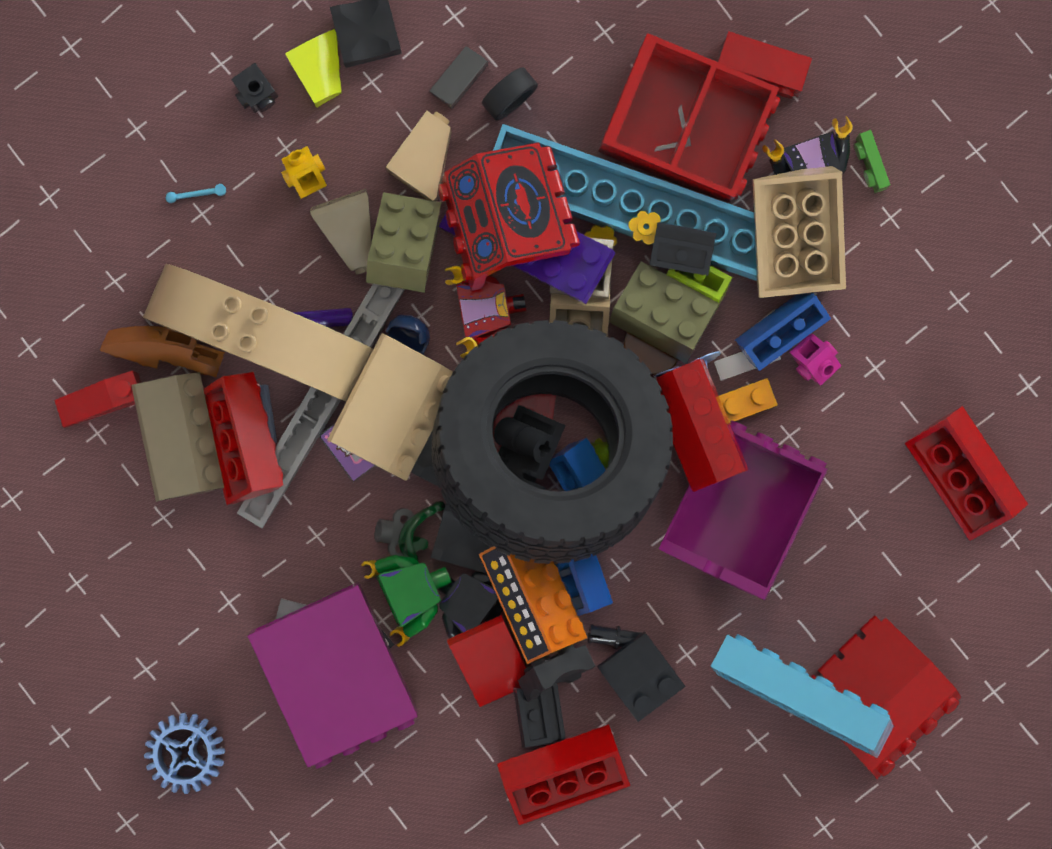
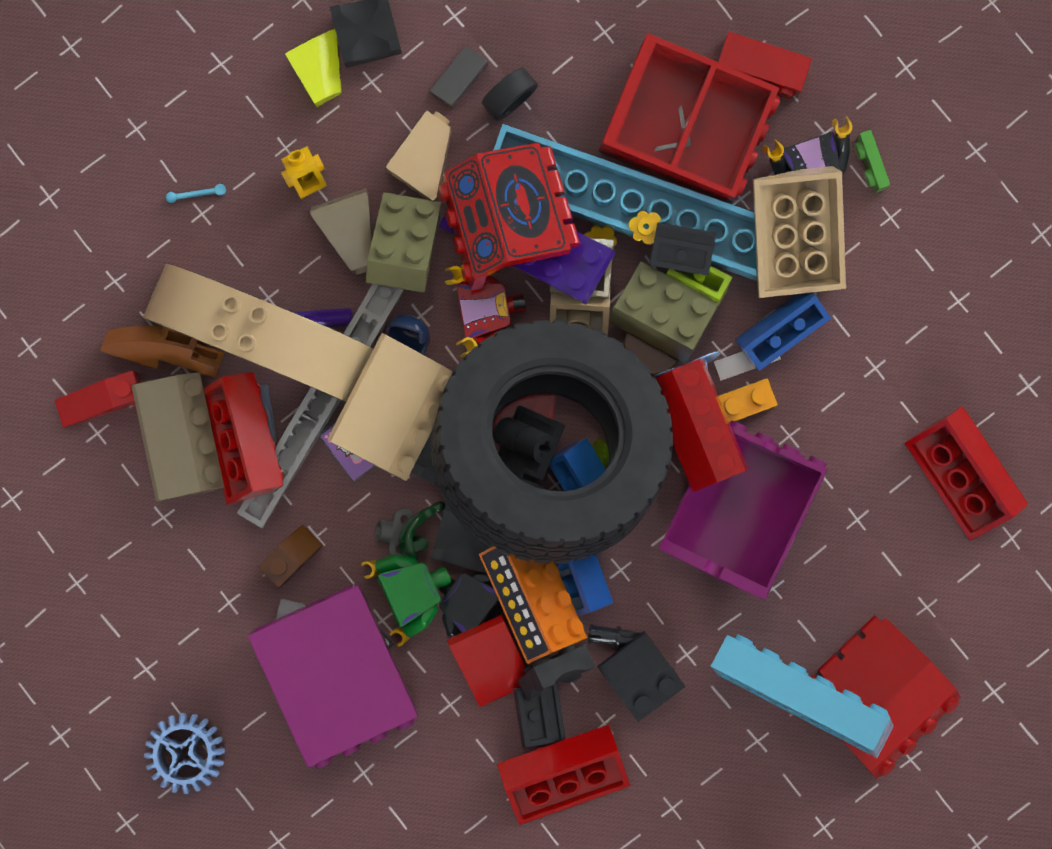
(254, 89): black brick -> none
(290, 556): none -> reddish brown slope
(815, 359): dark pink brick -> none

